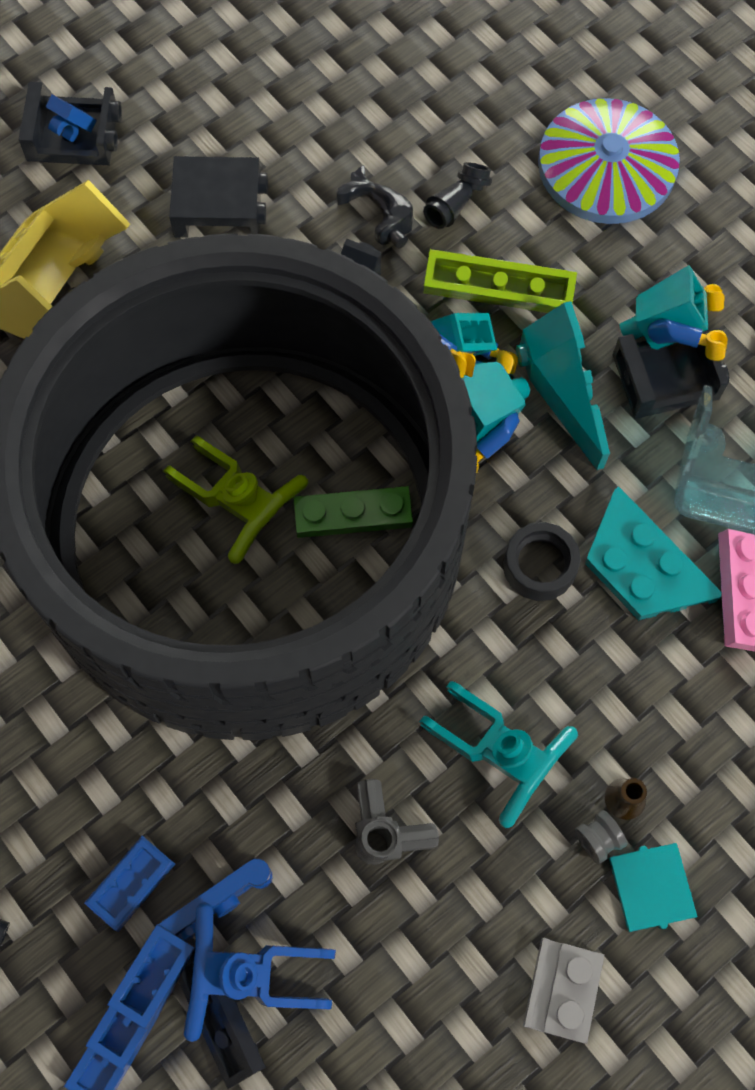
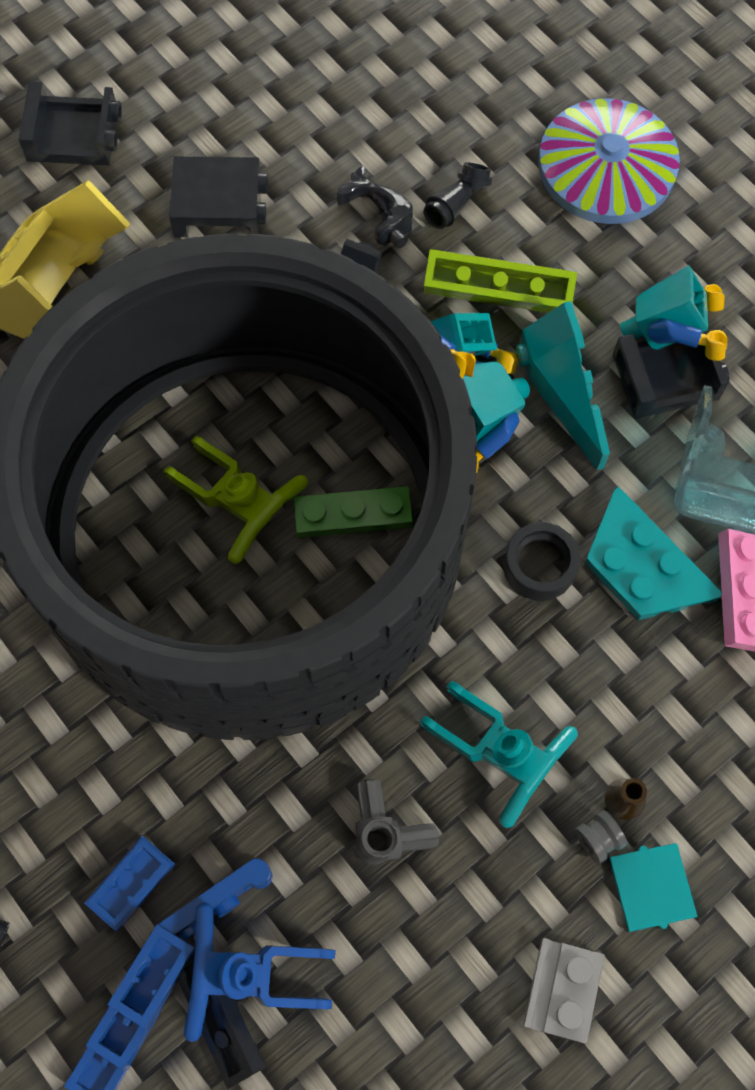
(68, 117): blue tile -> none

